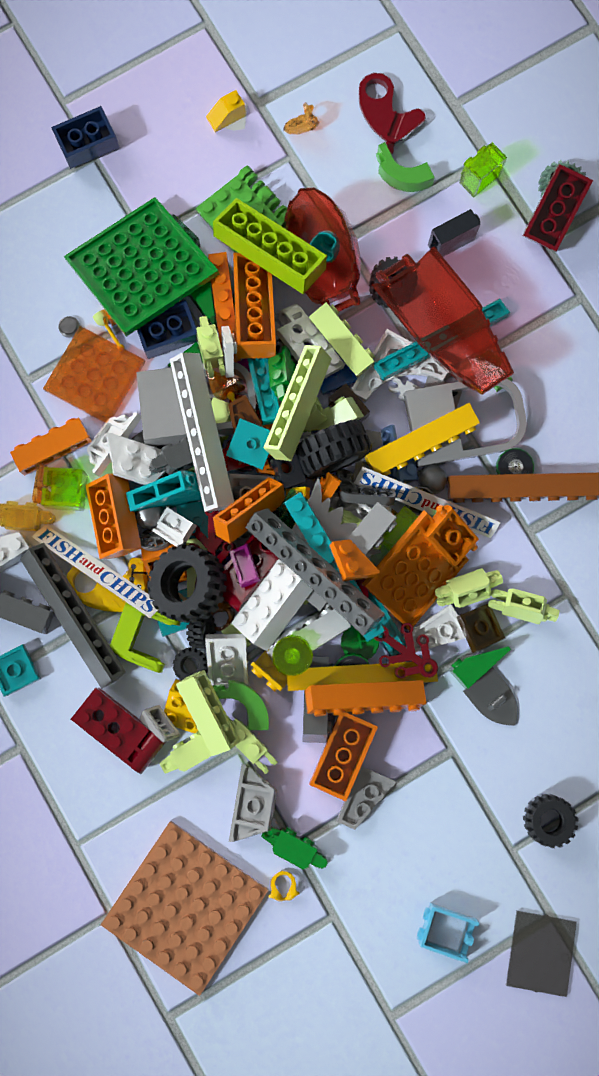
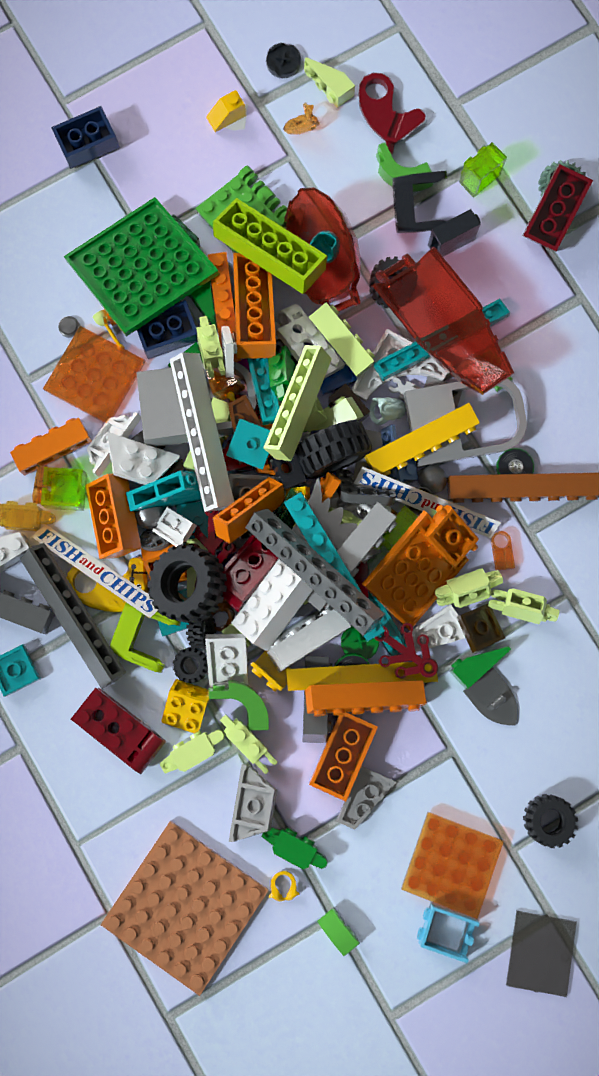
(154, 715): light grey slope -> none
(173, 458): dark grey hinge -> none
(208, 713): yellowish green brick -> none
(244, 566): magenta tile -> none
(283, 60): none -> black tile
(292, 655): clear neon green tile -> none
(331, 81): none -> yellowish green slope
(338, 932): none -> bright green slope
(352, 561): orange wing -> none
(389, 409): none -> light aqua piece
(404, 201): none -> black connector
(452, 865): none -> clear orange plate
(503, 557): none -> clear orange piece

